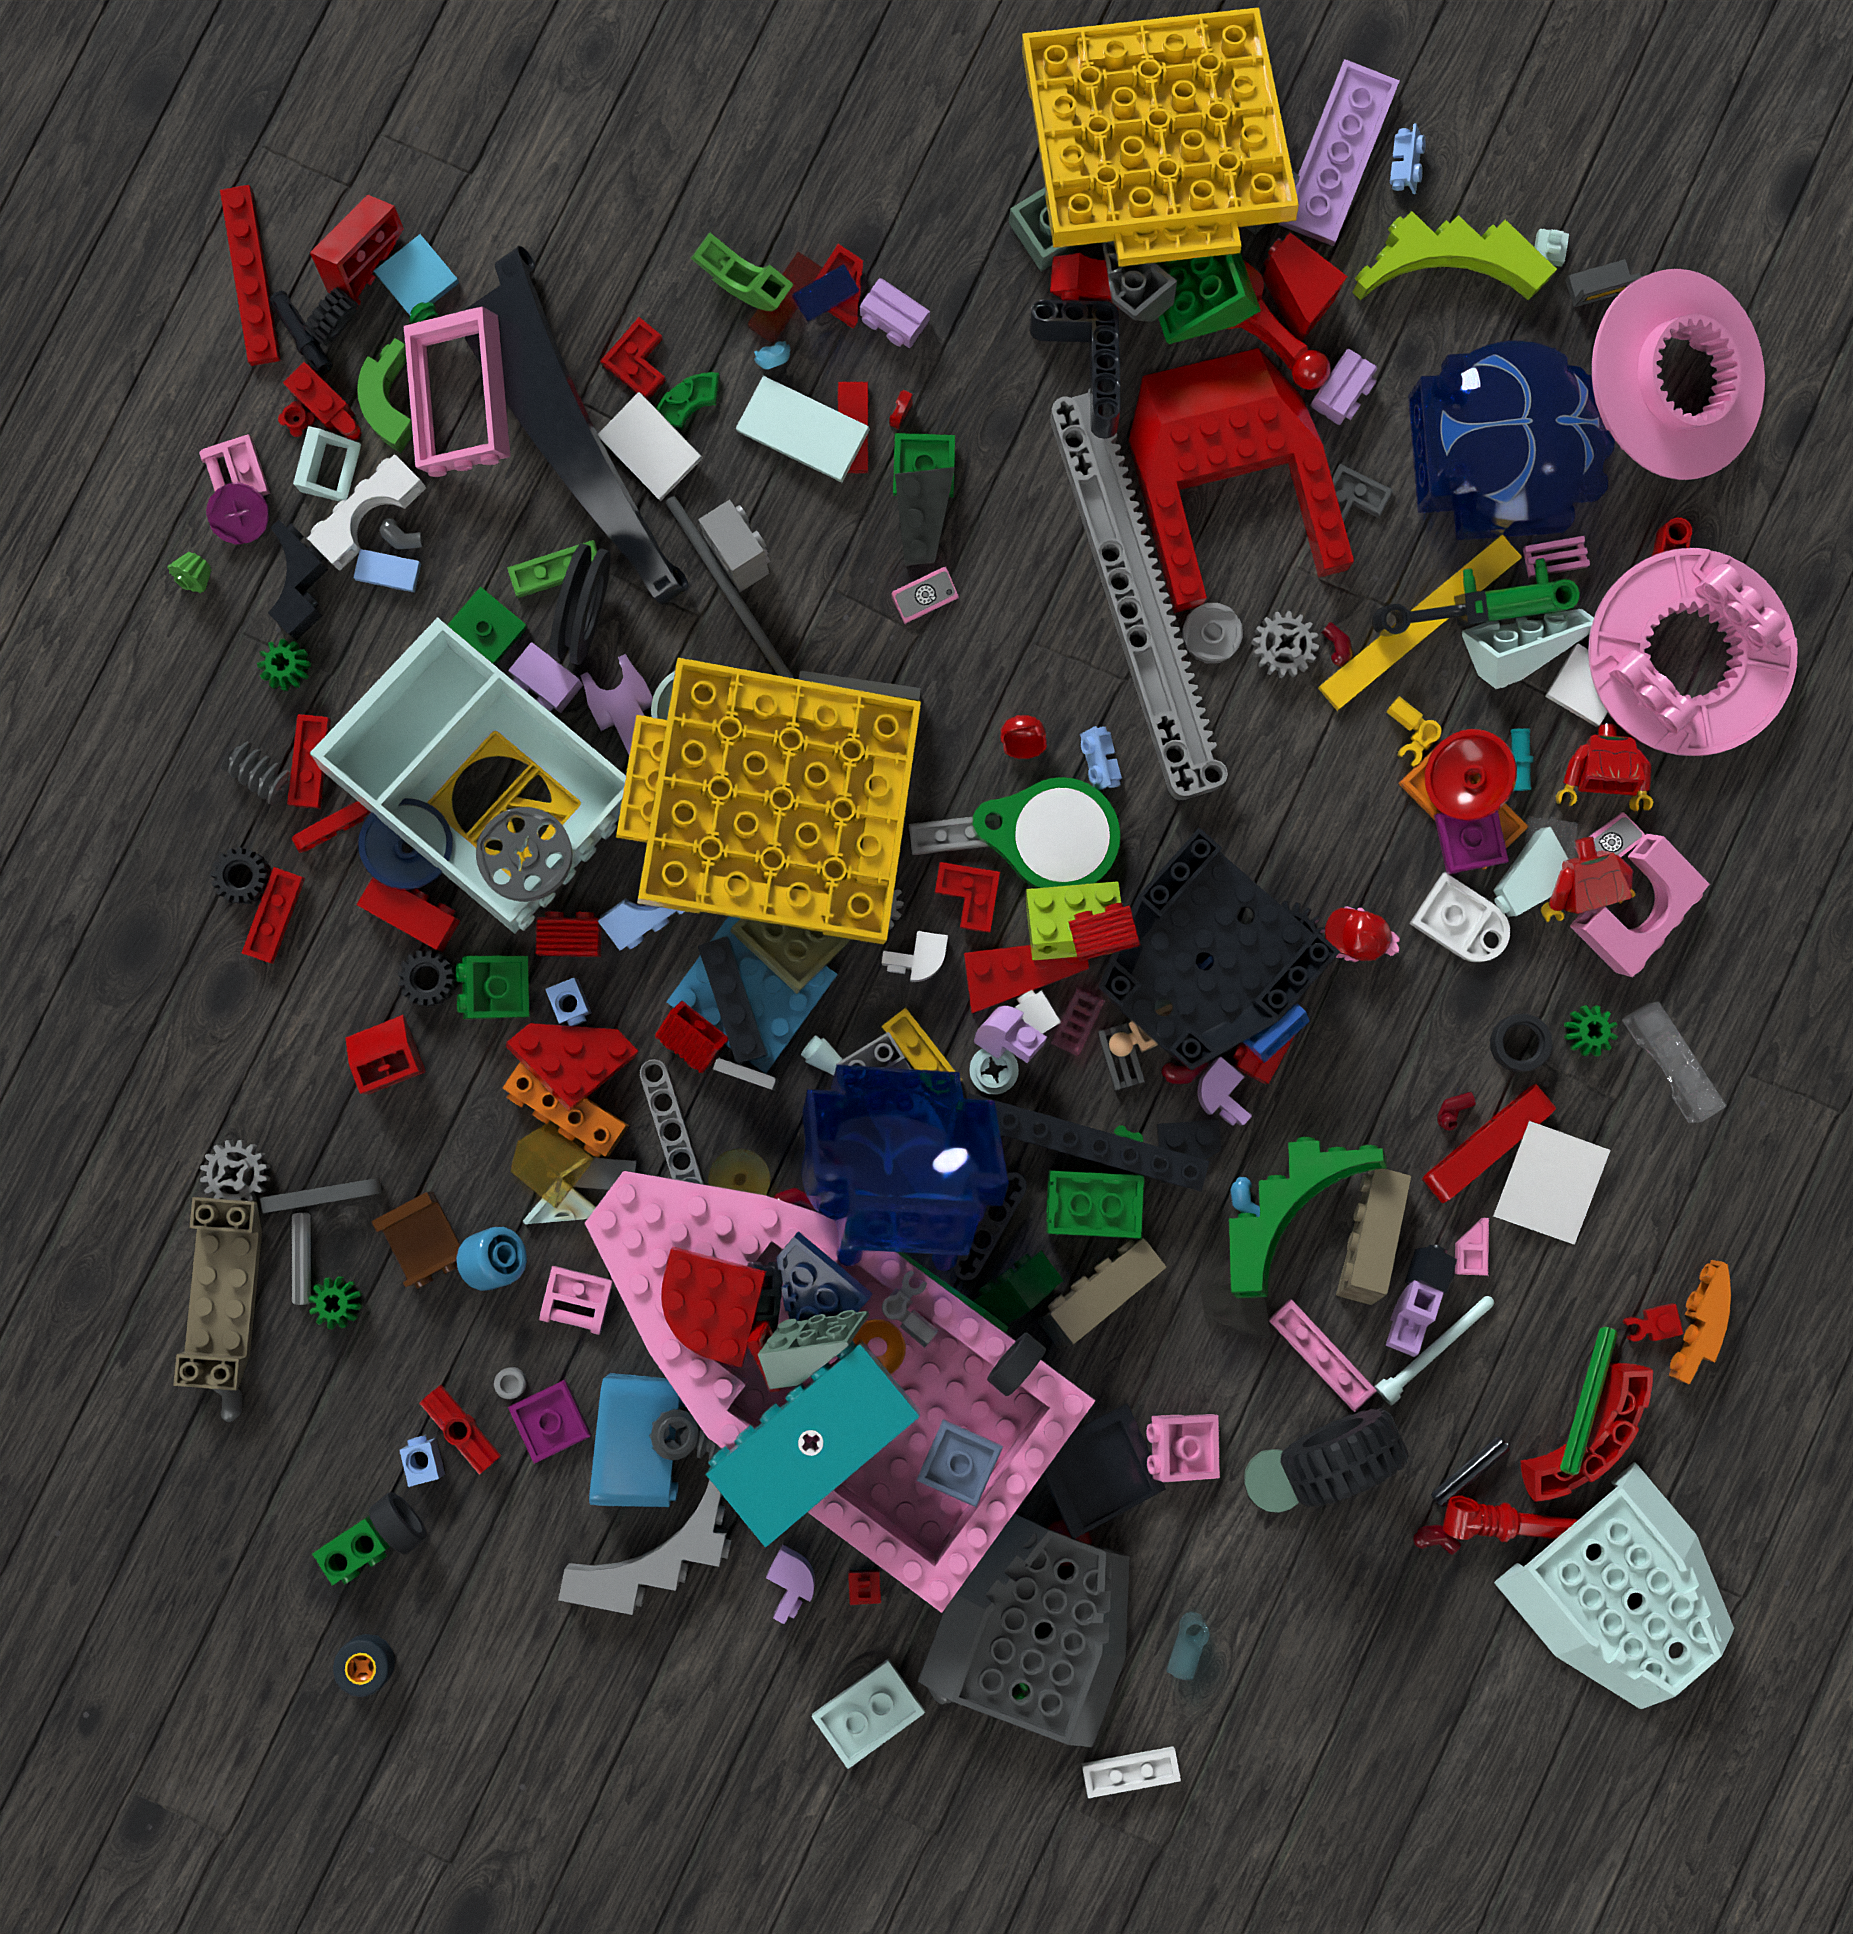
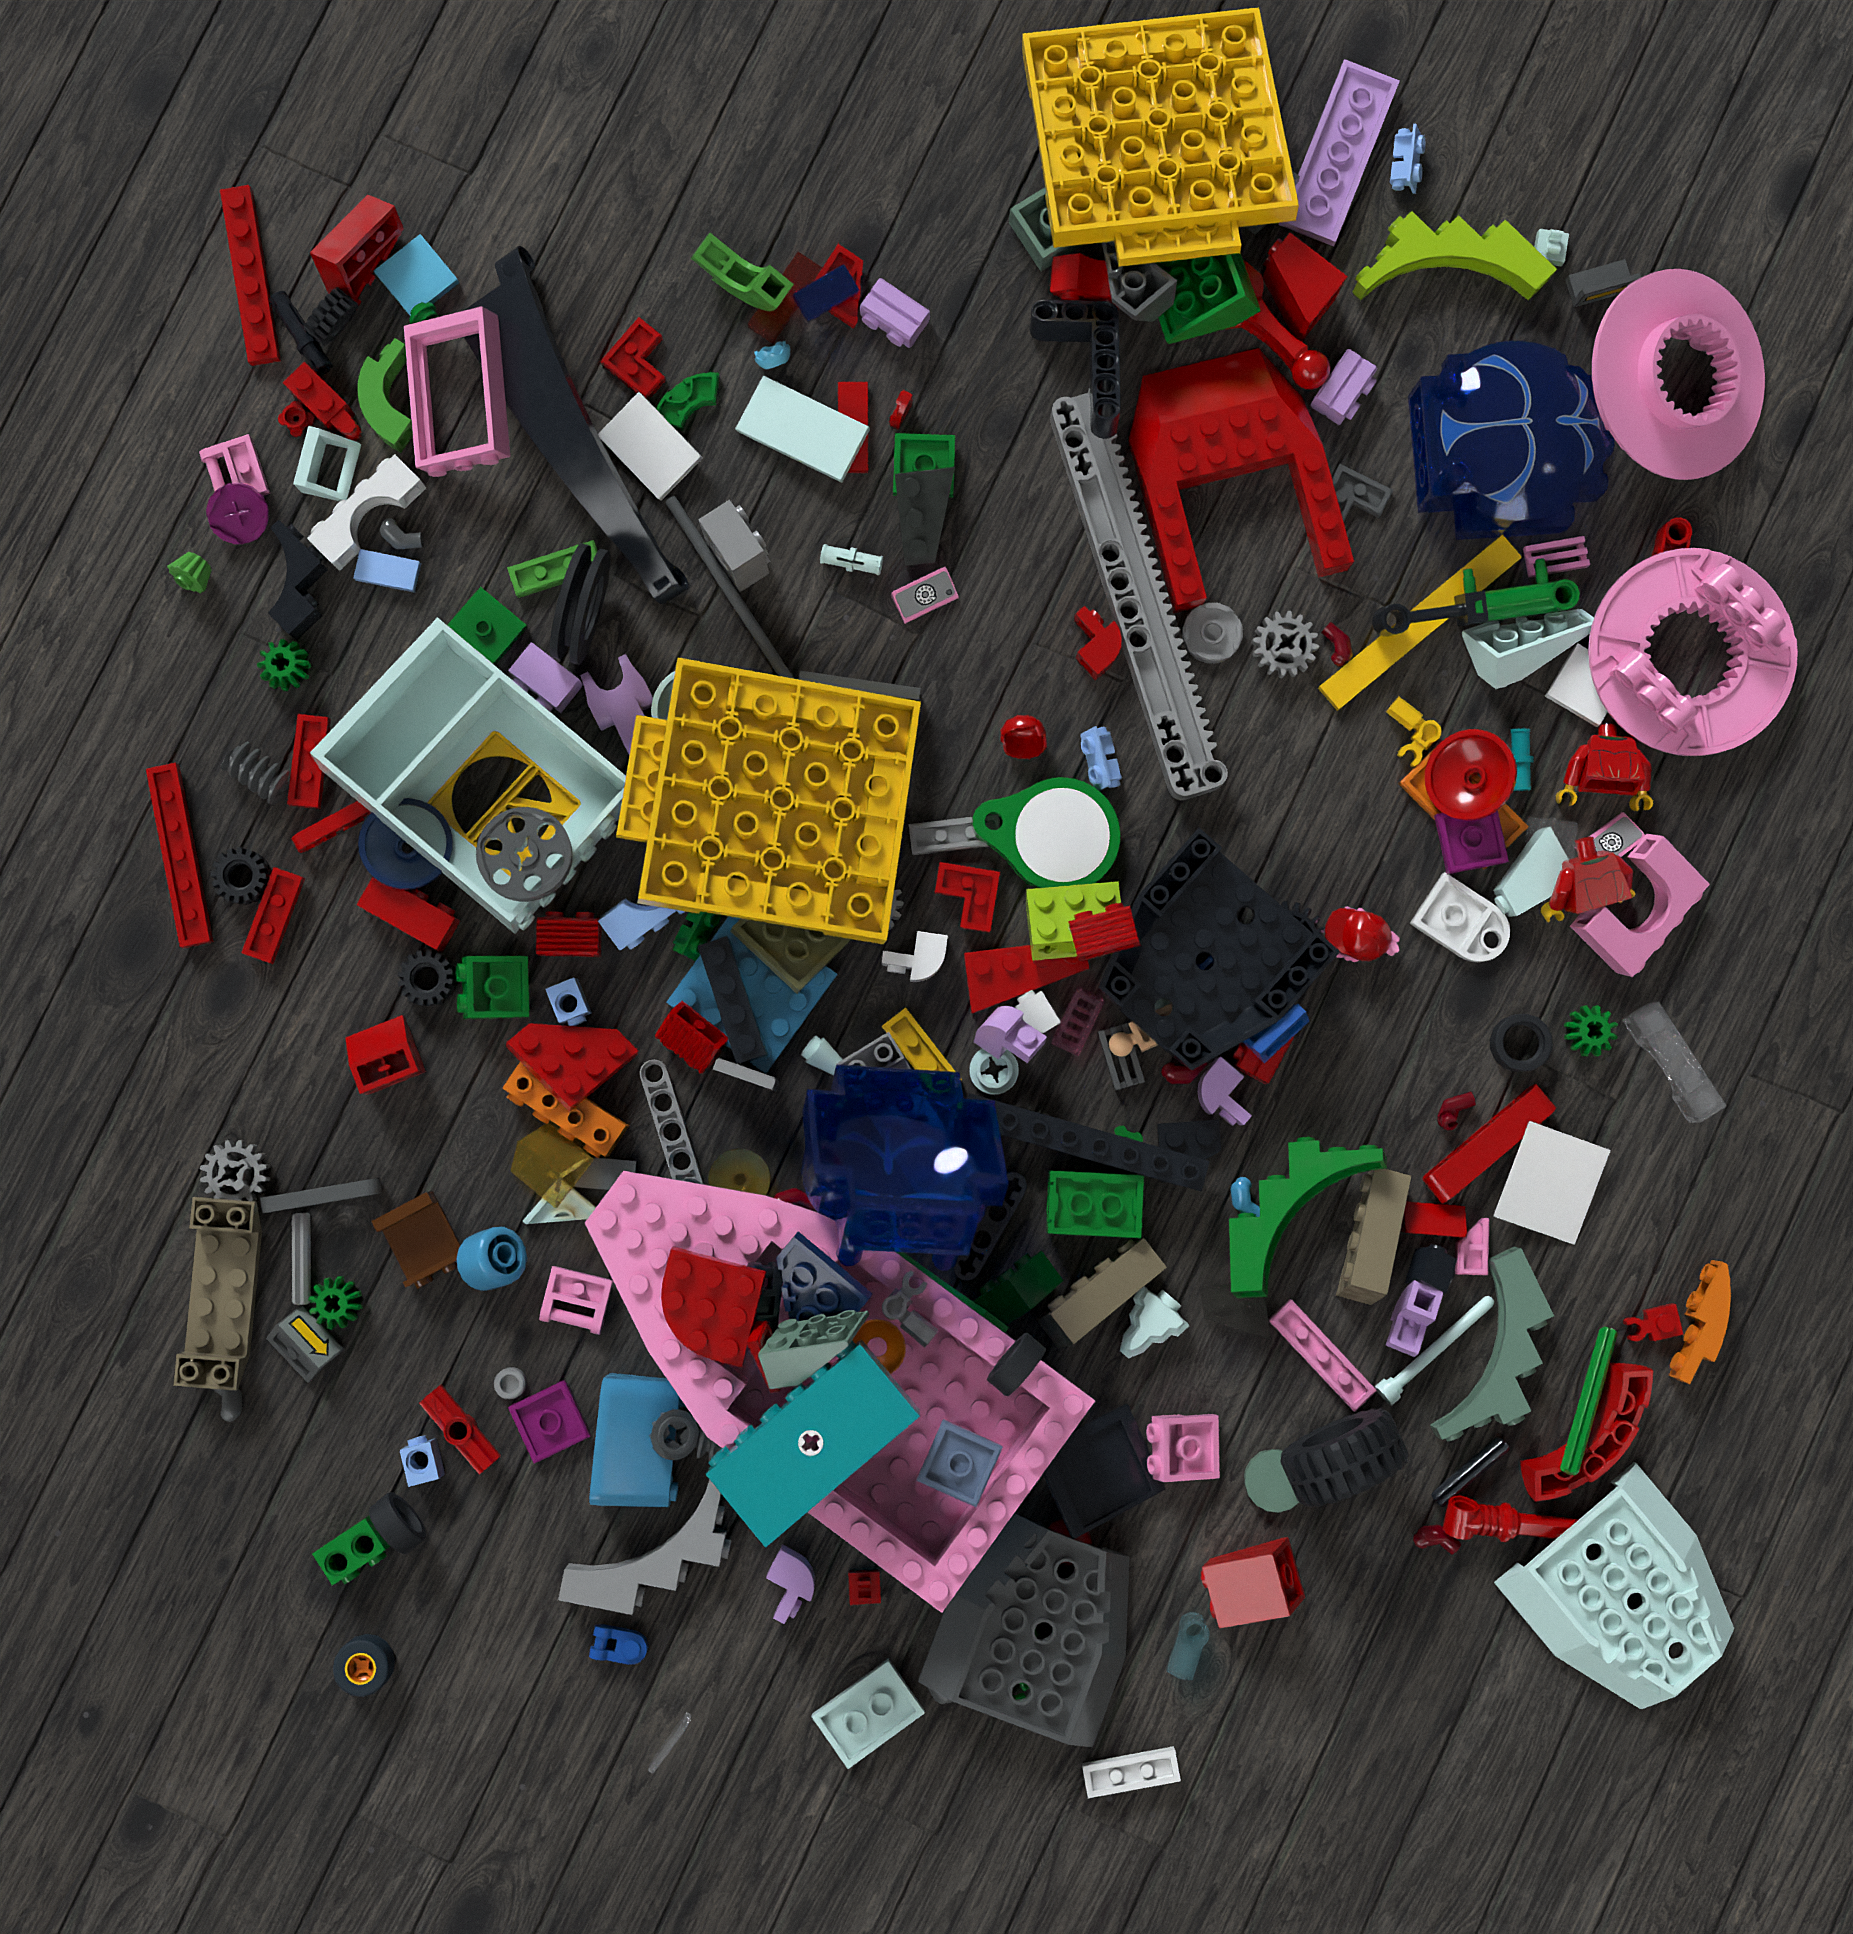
(179, 855): none -> red plate
(304, 1343): none -> panel
(629, 1649): none -> blue plate
(669, 1742): none -> clear piece
(690, 938): none -> green hinge
(851, 559): none -> light aqua pin
(1104, 646): none -> red brick
(1152, 1321): none -> light aqua rock
(1253, 1584): none -> slope
(1434, 1219): none -> red slope
(1514, 1354): none -> sand green arch

